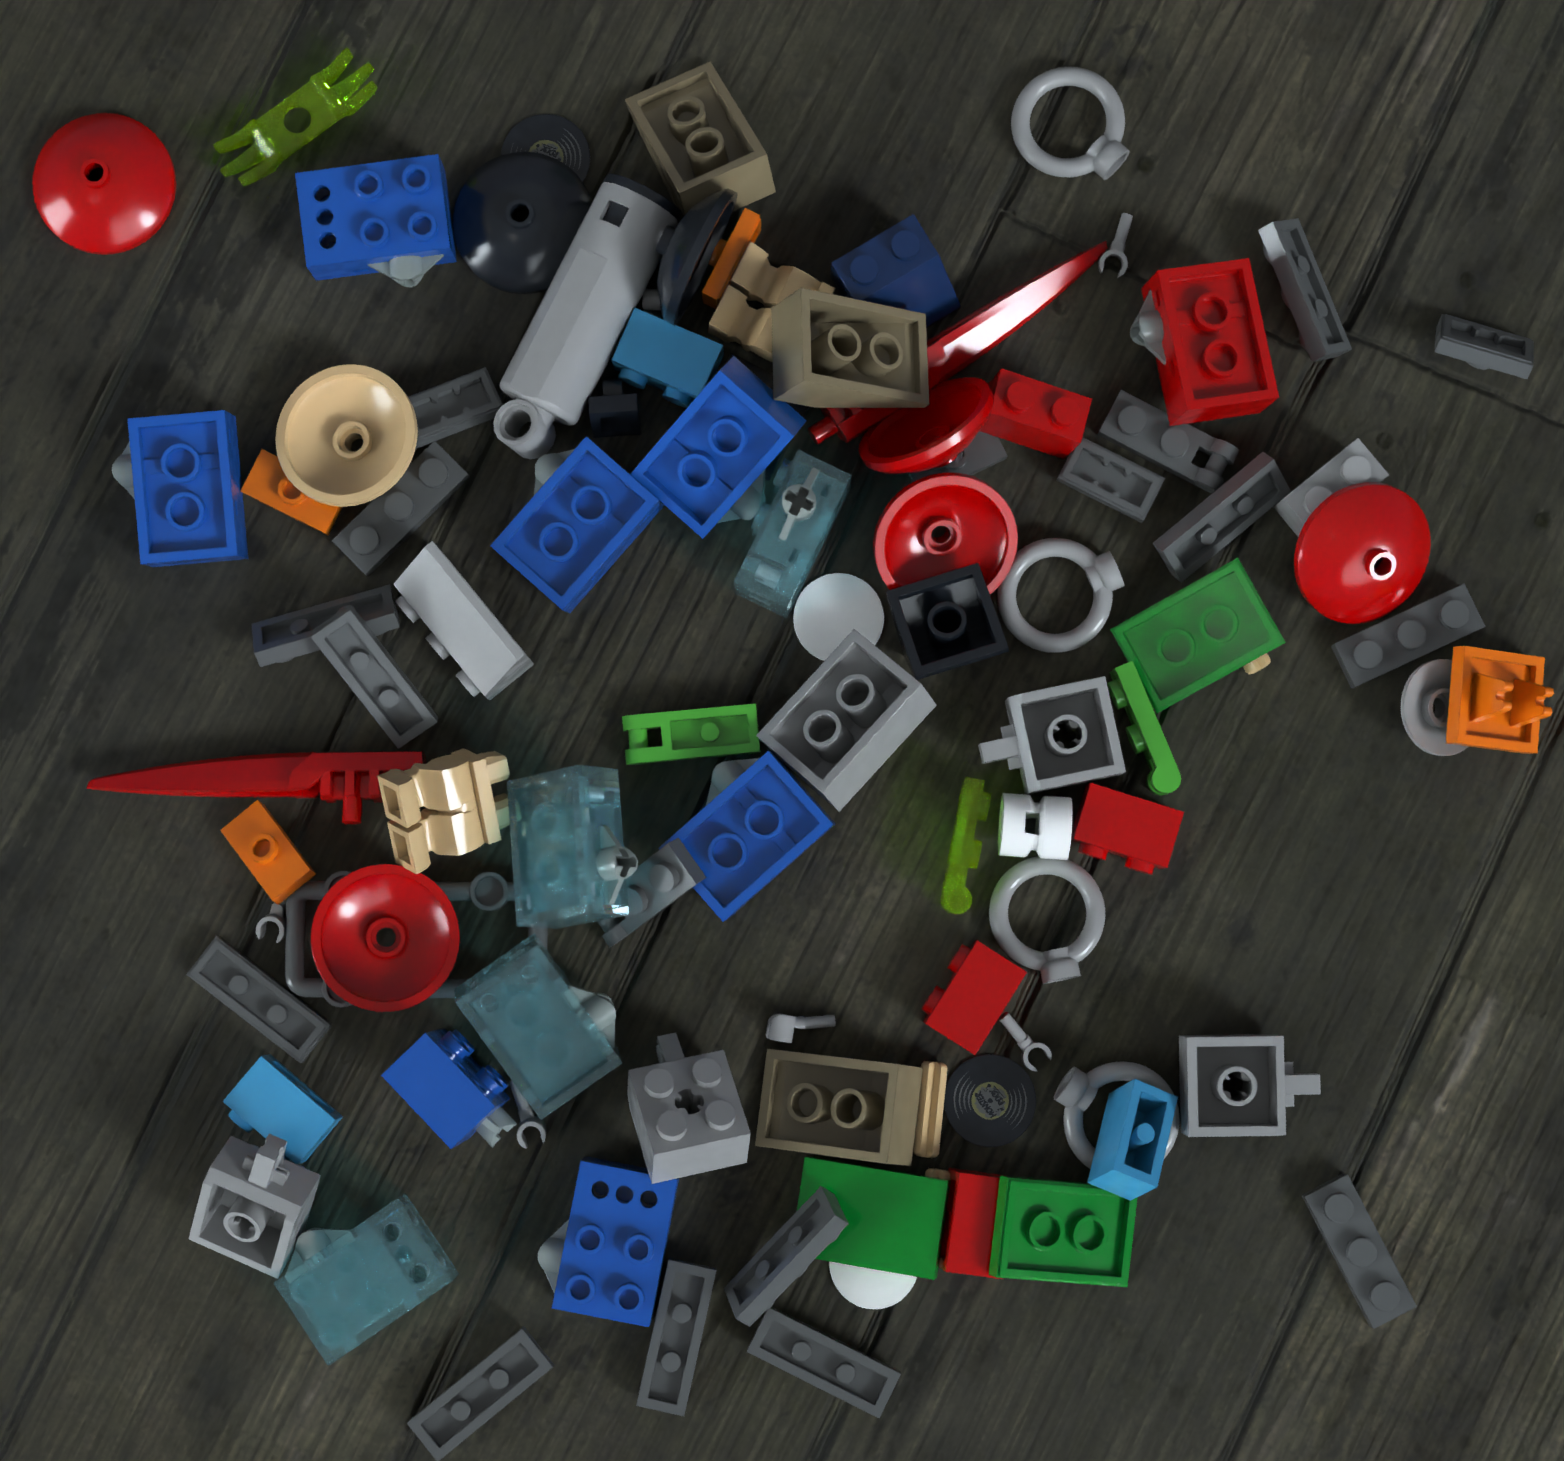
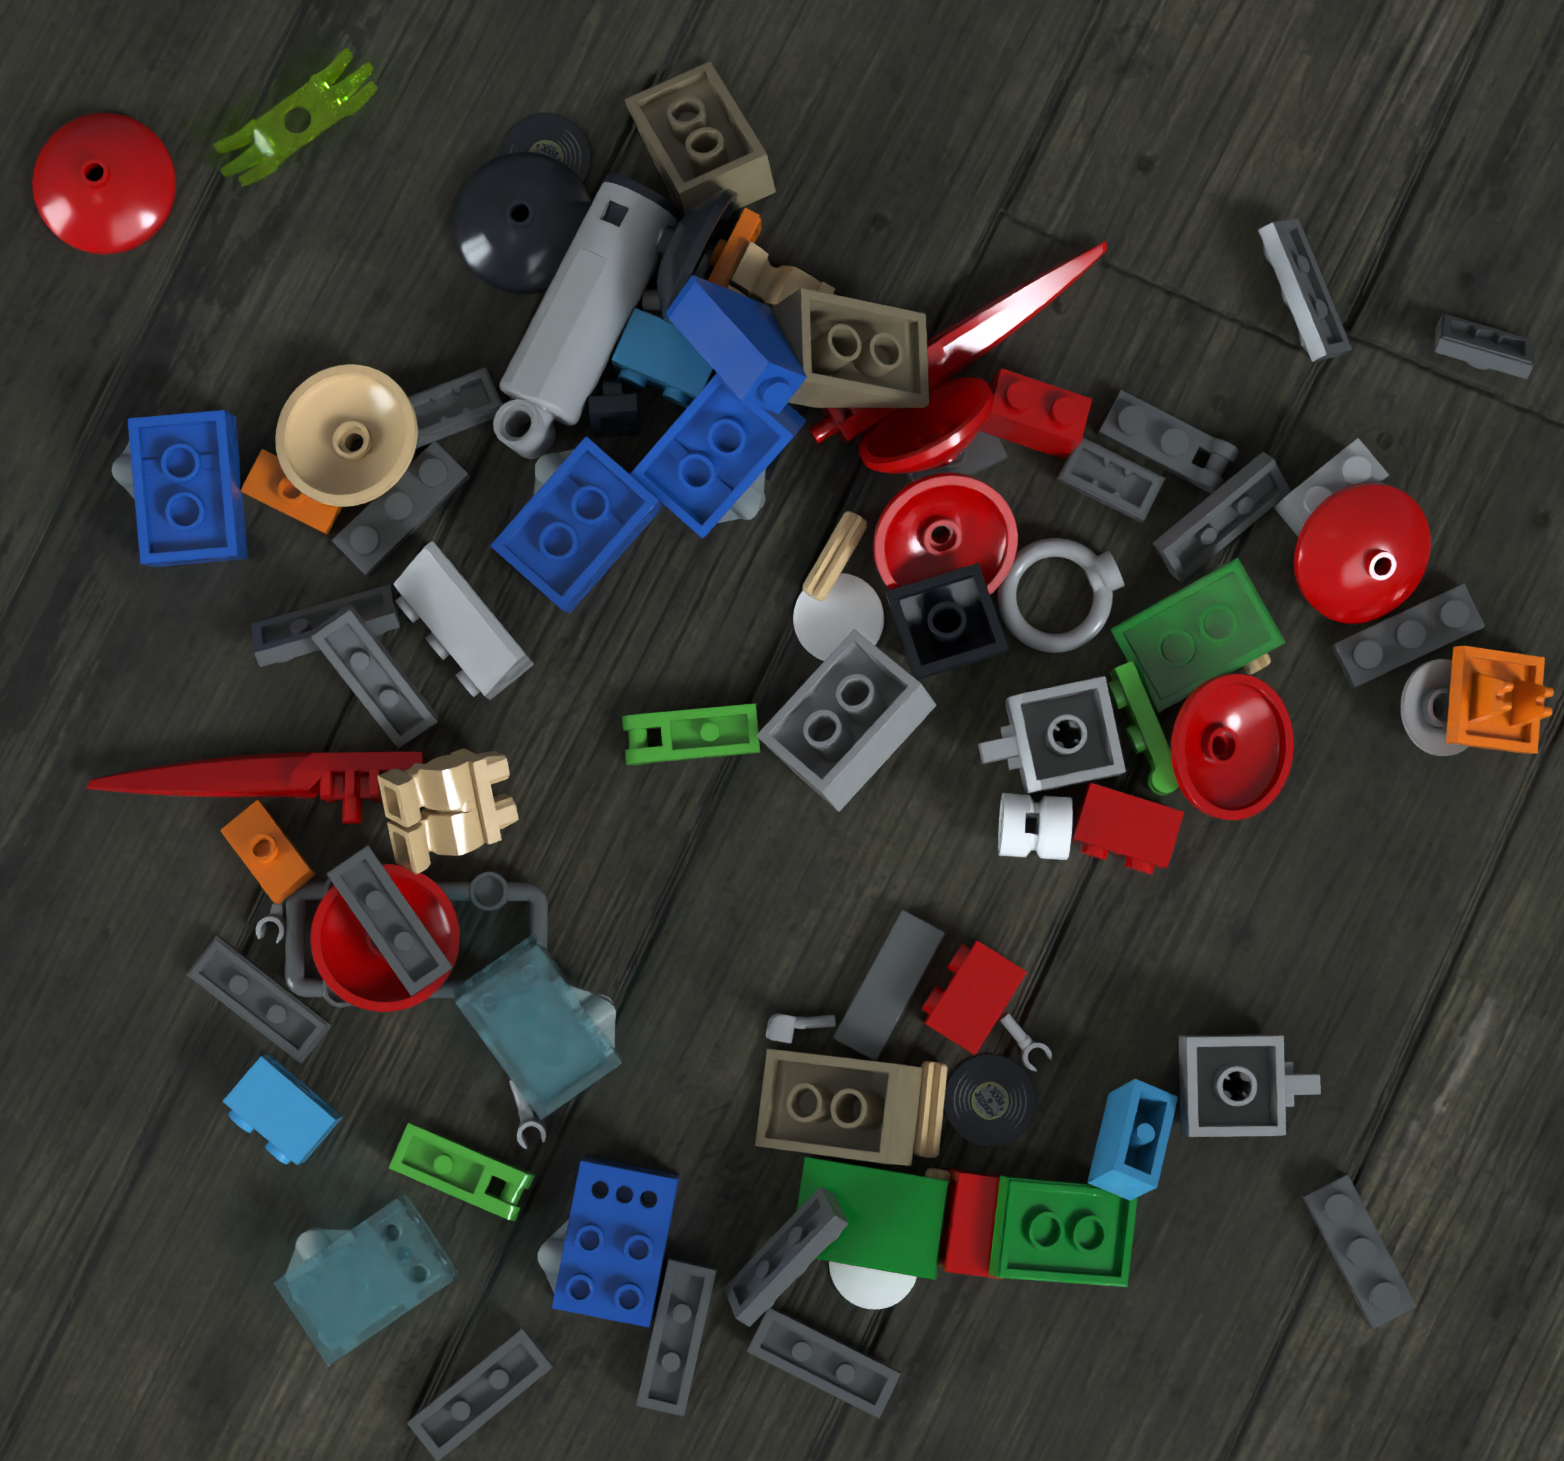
(254, 1204): light grey hinge -> none
(377, 219): blue piece -> none
(389, 920): none -> dark grey plate
(451, 1088): blue piece -> none
(460, 1170): none -> bright green plate
(568, 847): clear light blue piece -> none
(653, 888): dark grey plate -> none
(687, 1113): light grey hinge -> none
(738, 342): none -> blue slope
(750, 830): blue piece -> none
(791, 532): clear light blue piece -> none
(834, 556): none -> tan axle
(888, 985): none -> dark grey tile
(899, 272): dark blue slope -> none
(964, 849): clear neon green plate -> none
(1057, 963): light grey piece -> none
(1080, 1088): light grey piece -> none
(1106, 152): light grey piece -> none
(1118, 245): light grey hand -> none
(1207, 341): red piece -> none
(1249, 748): none -> red dish

